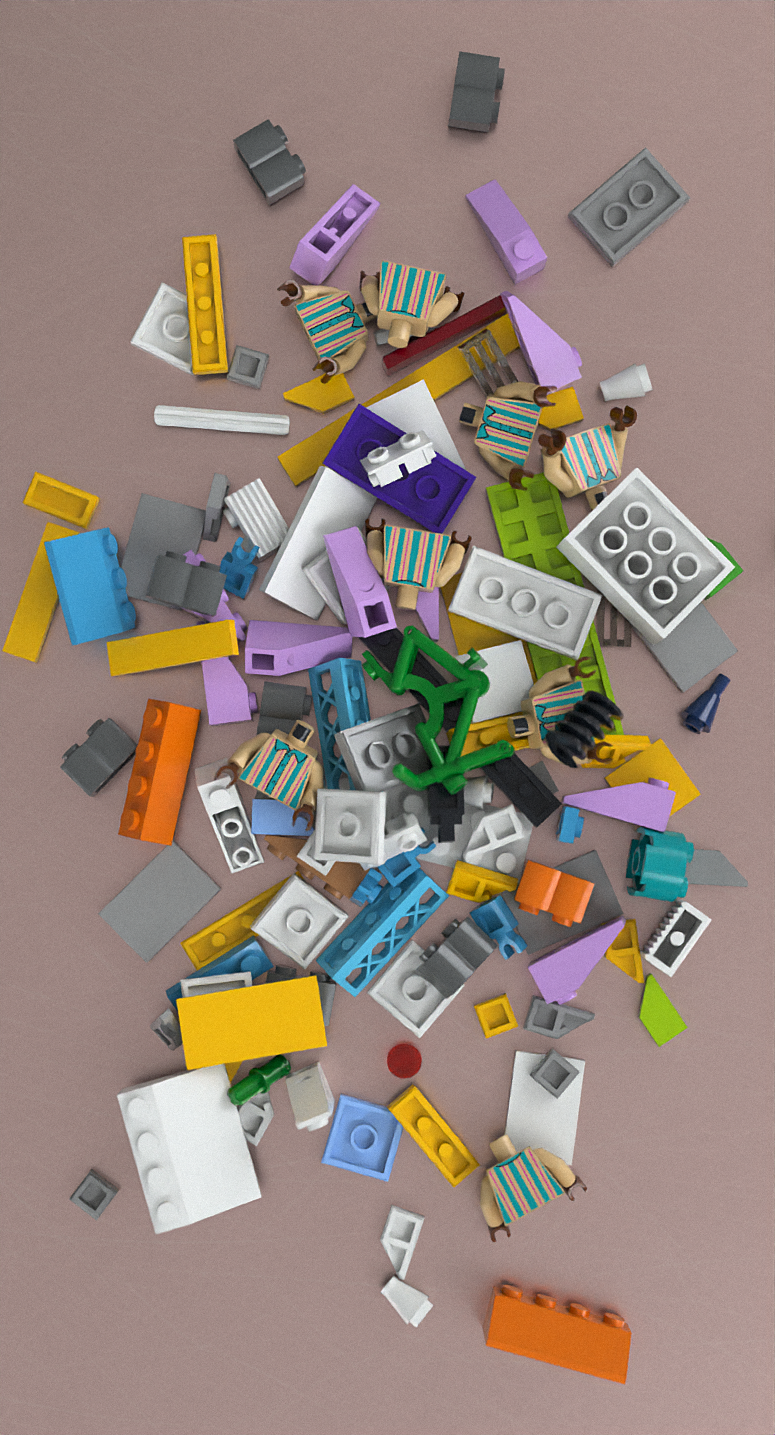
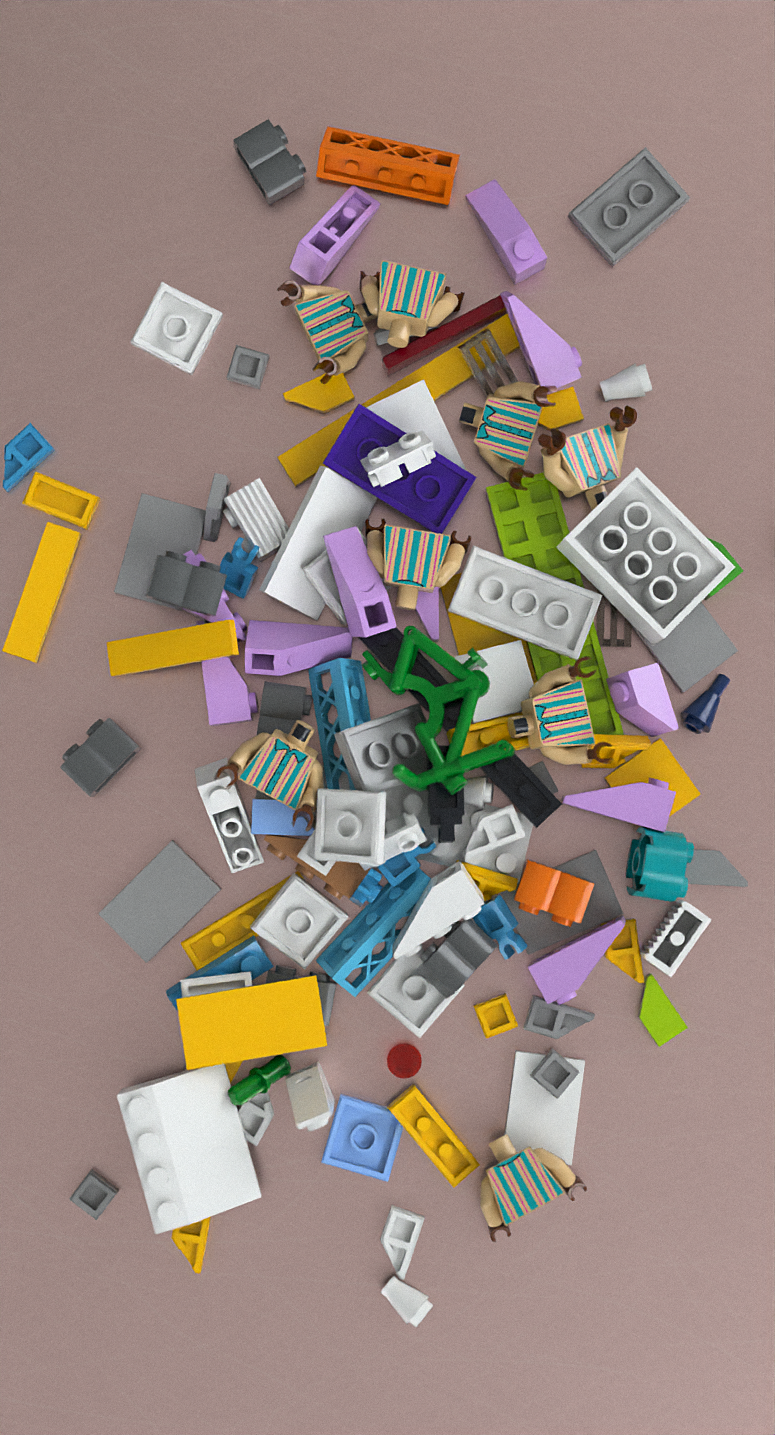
(24, 455): none -> dark azure tile
(90, 585): dark azure slope -> none
(159, 772): orange brick -> none
(168, 1029): light grey tile -> none
(192, 1242): none -> yellow tile
(205, 304): yellow tile -> none
(222, 420): white axle -> none
(386, 168): none -> orange fence
(443, 902): none -> white slope
(474, 92): dark grey brick -> none
(558, 1333): orange slope -> none
(569, 825): dark azure plate -> none
(580, 726): black piece -> none
(643, 699): none -> lavender slope

